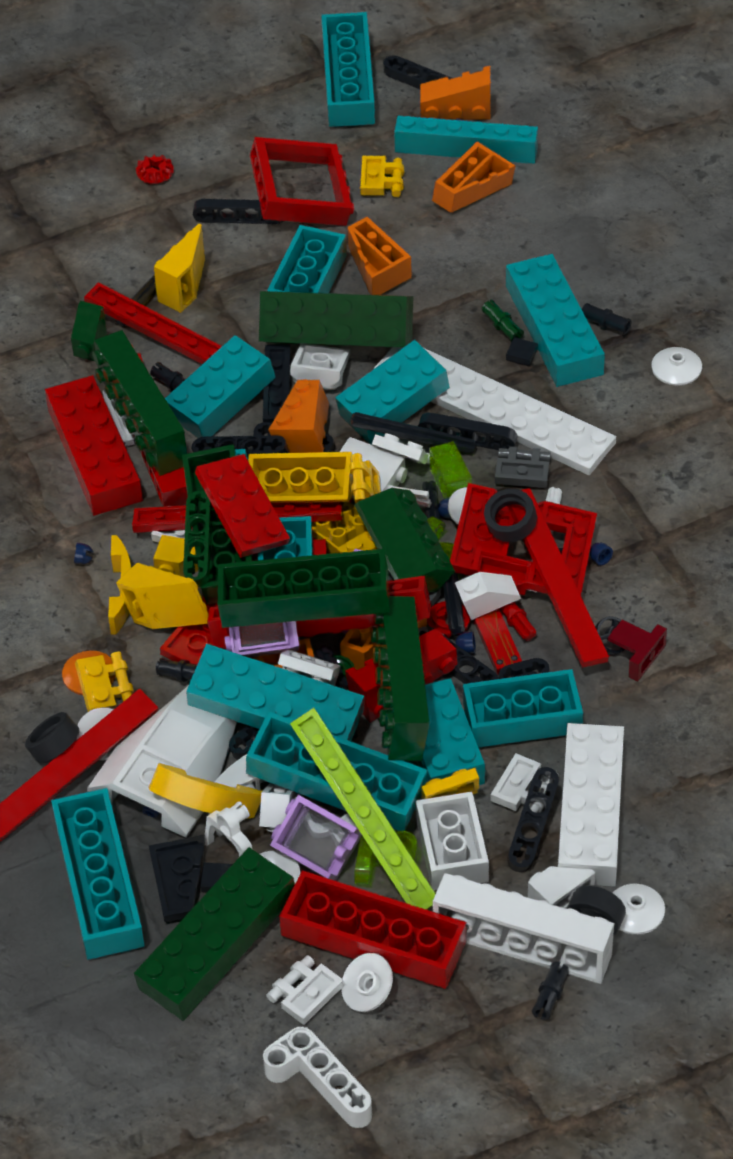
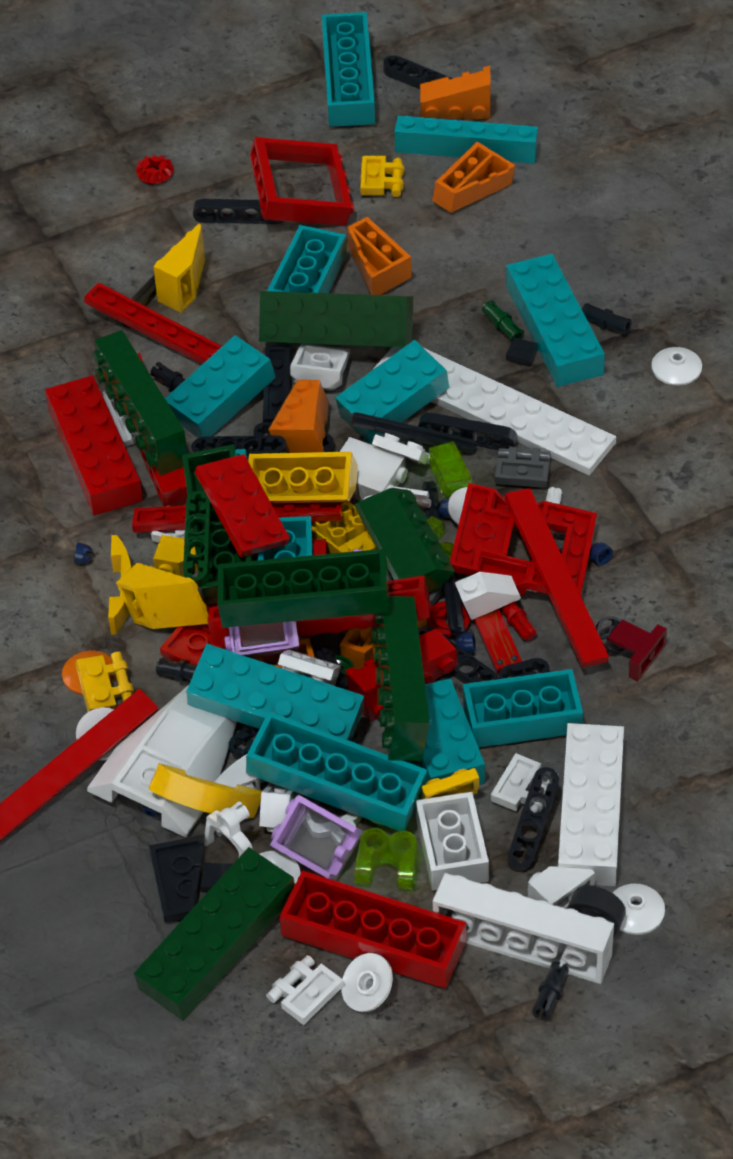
(52, 737): black tyre -> none
(88, 326): dark green slope -> none
(97, 874): teal brick -> none
(323, 1079): white beam -> none
(363, 810): lime plate -> none
(365, 478): yellow plate -> none
(506, 498): black tyre -> none

